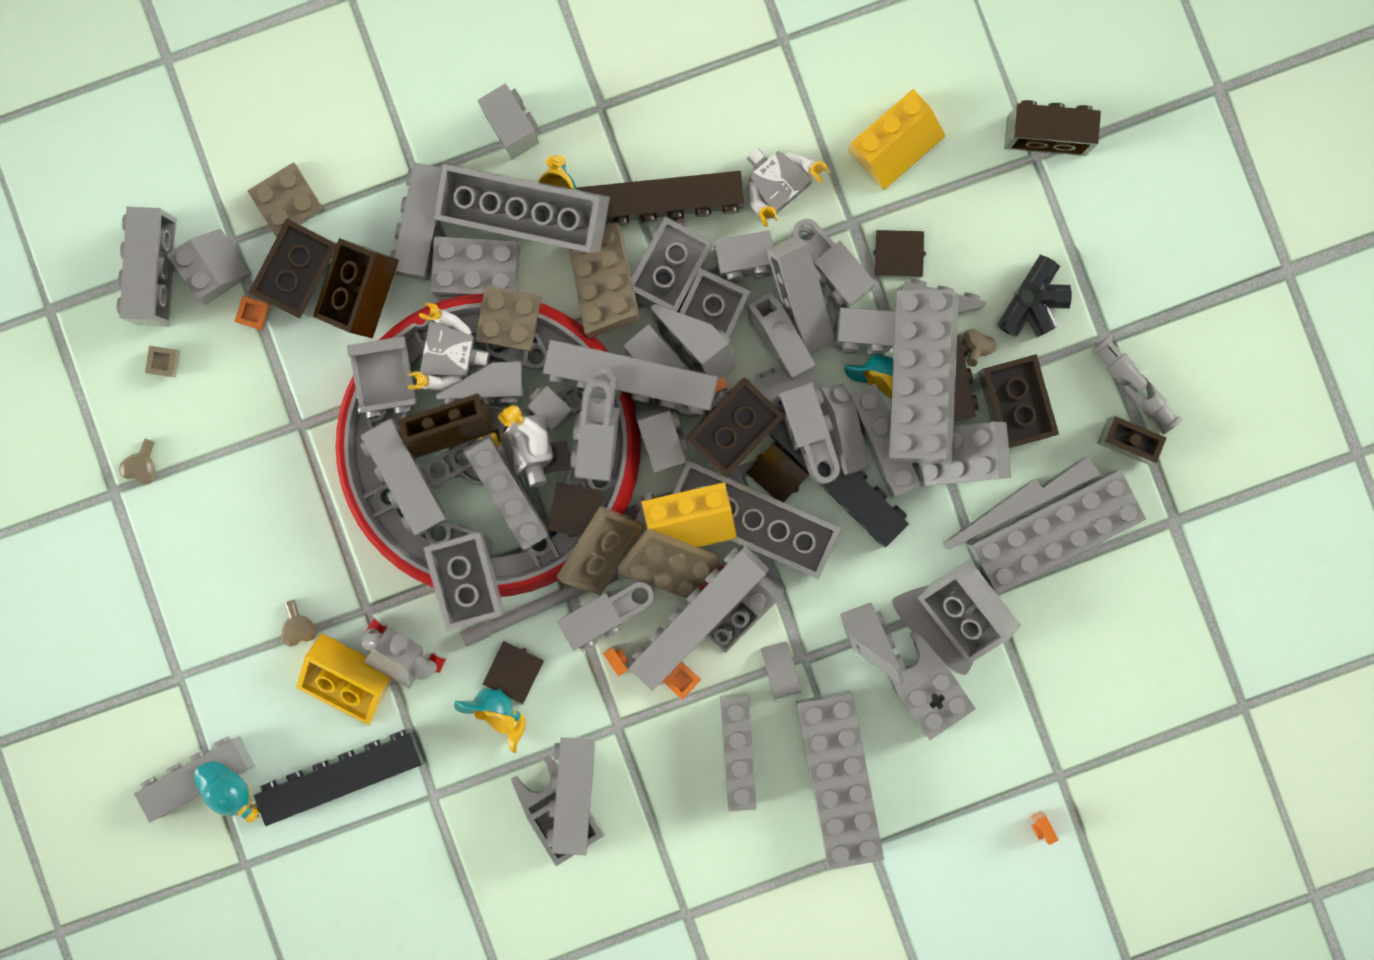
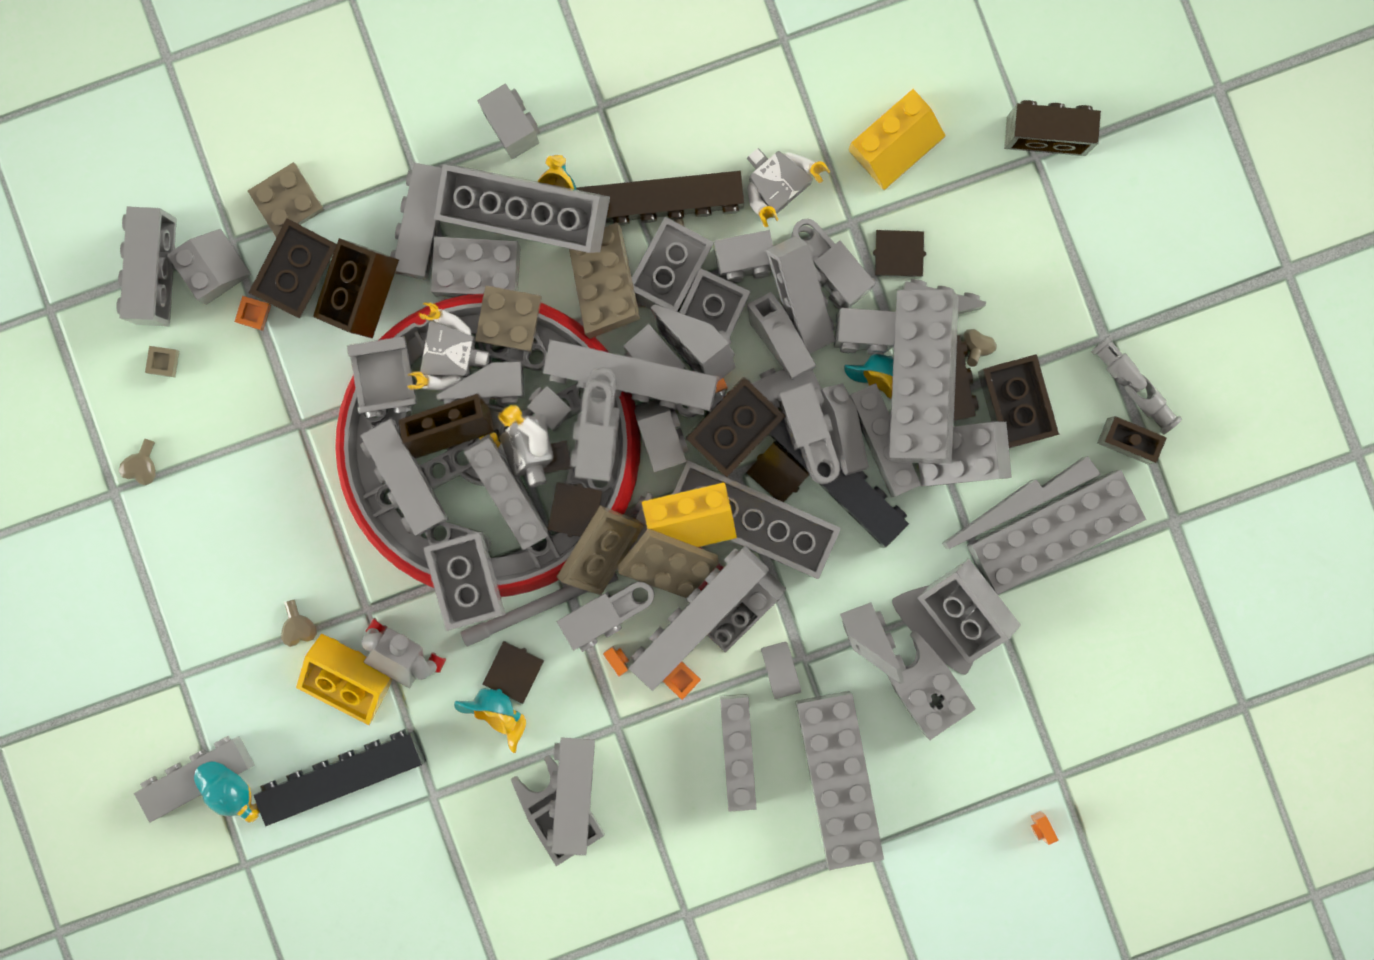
(1046, 297): black piece -> none

